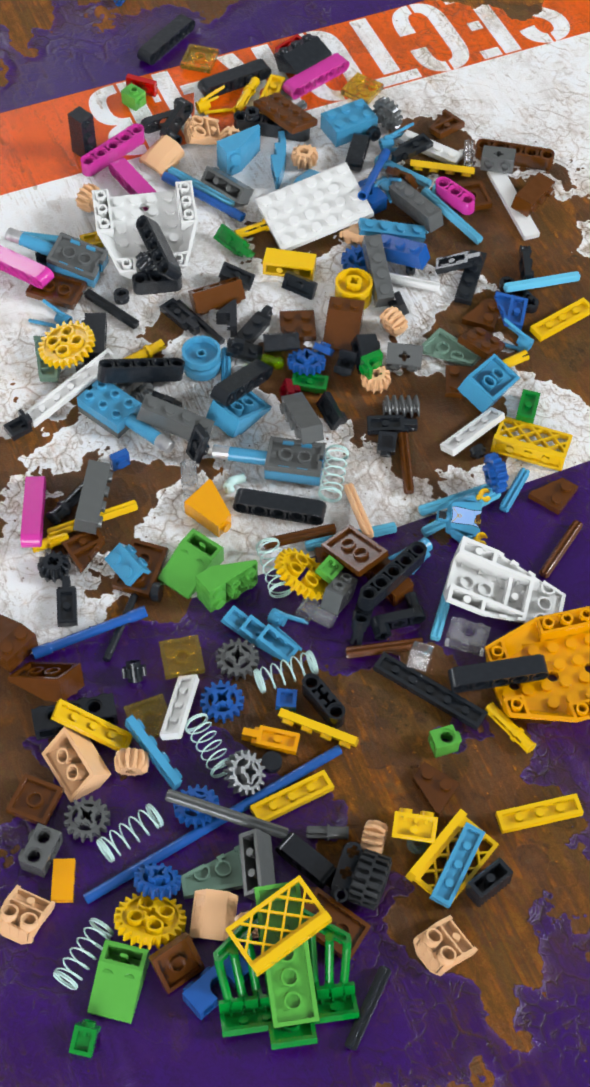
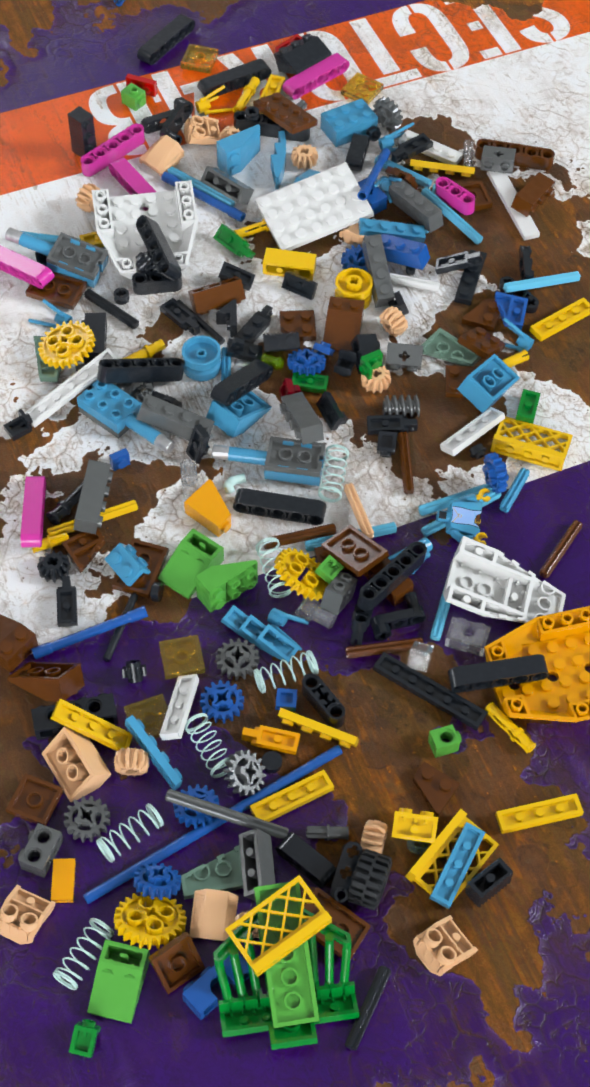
(446, 125): reddish brown wing -> none
(554, 495): reddish brown wing -> none

